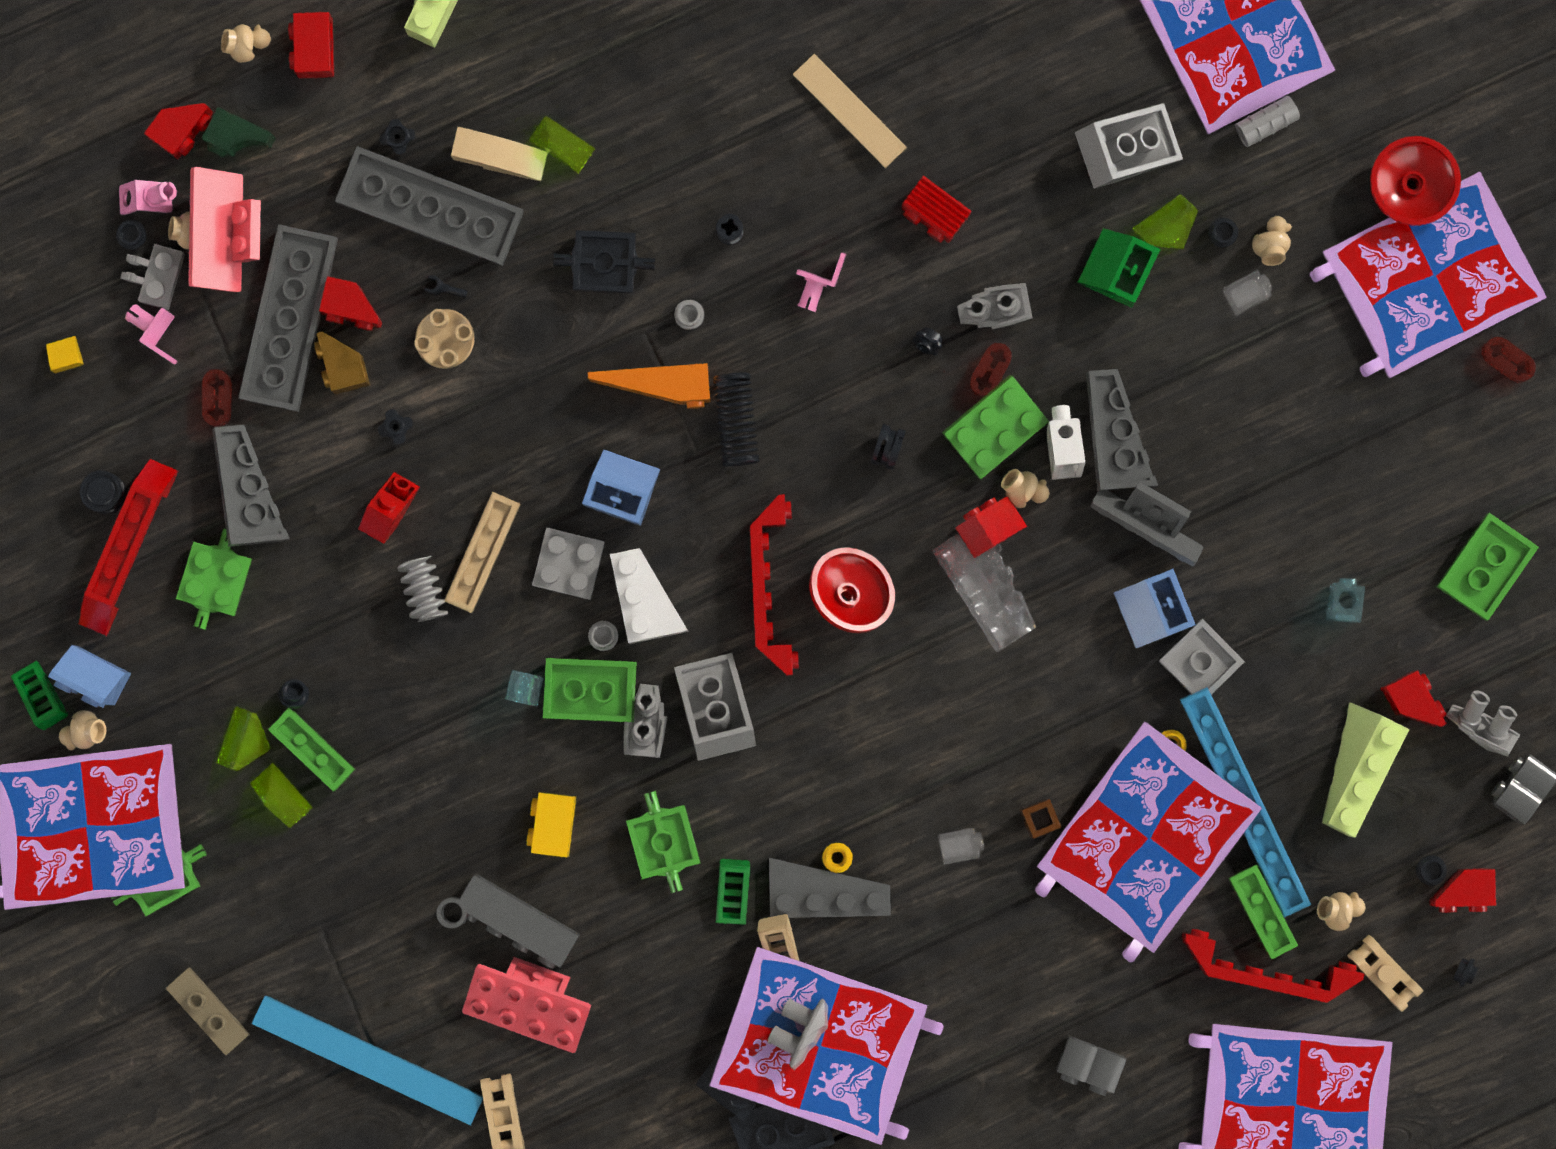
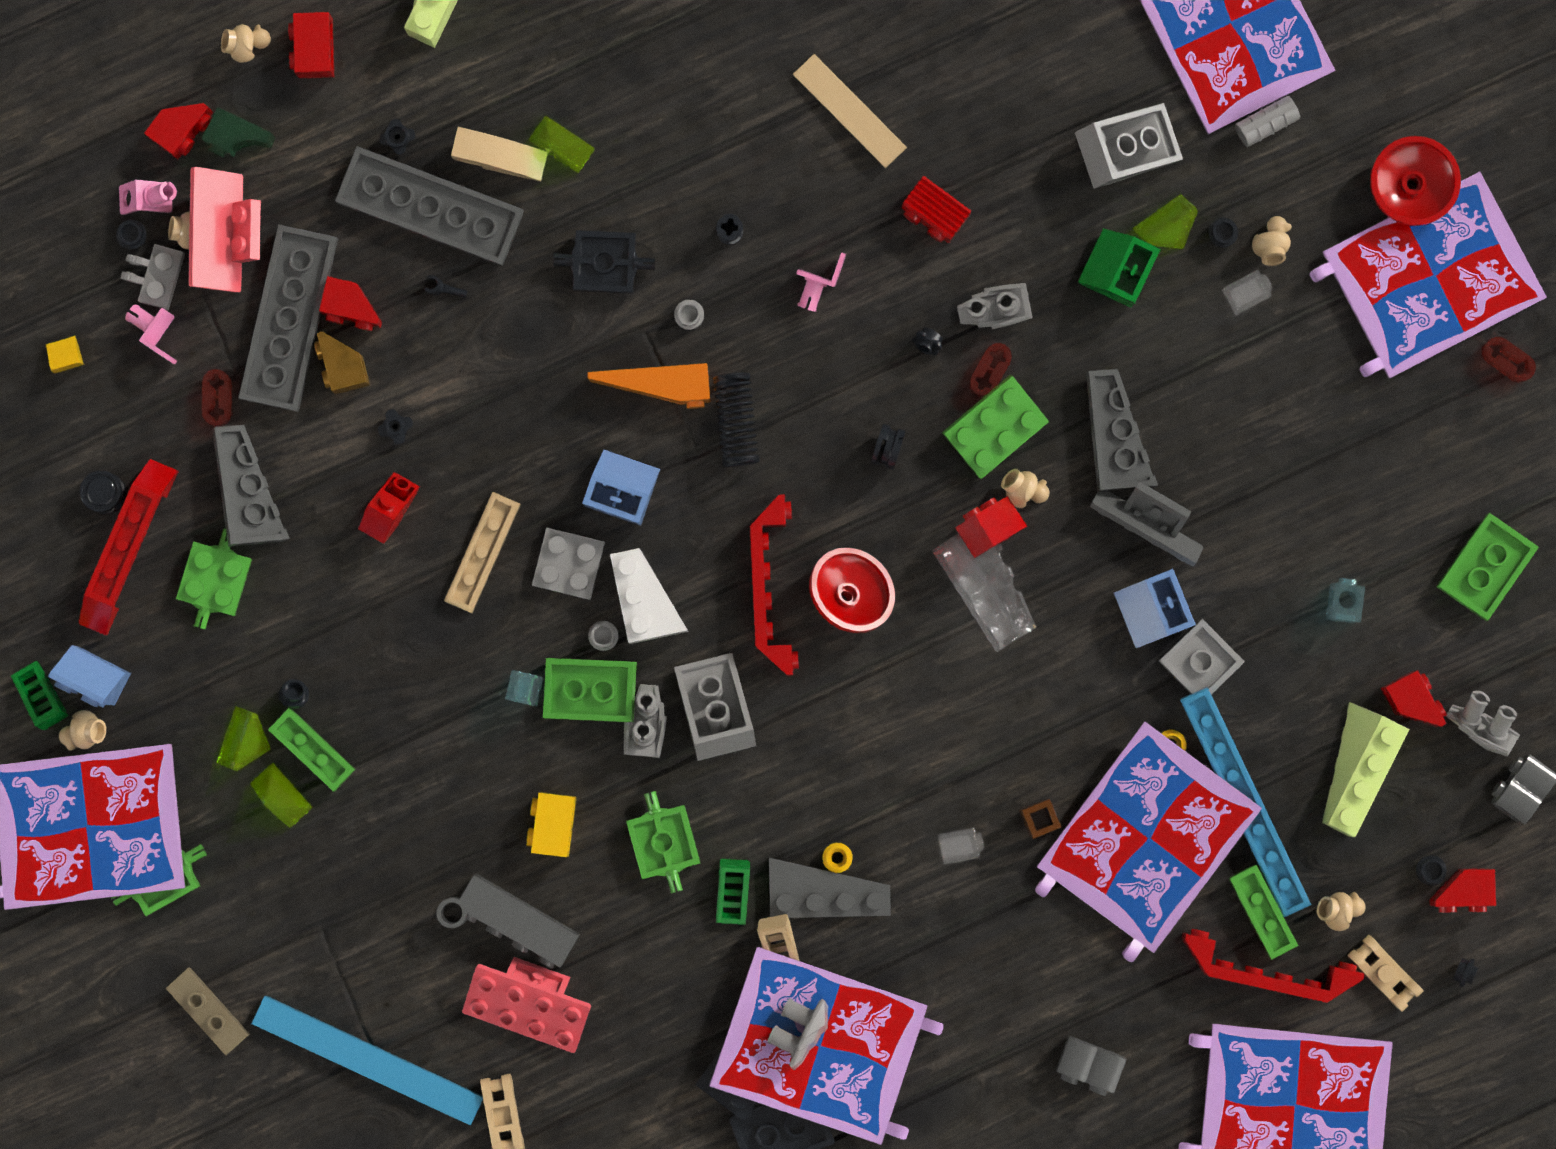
(422, 589): light grey piece -> none
(444, 338): tan dish -> none
(1067, 453): white torso -> none

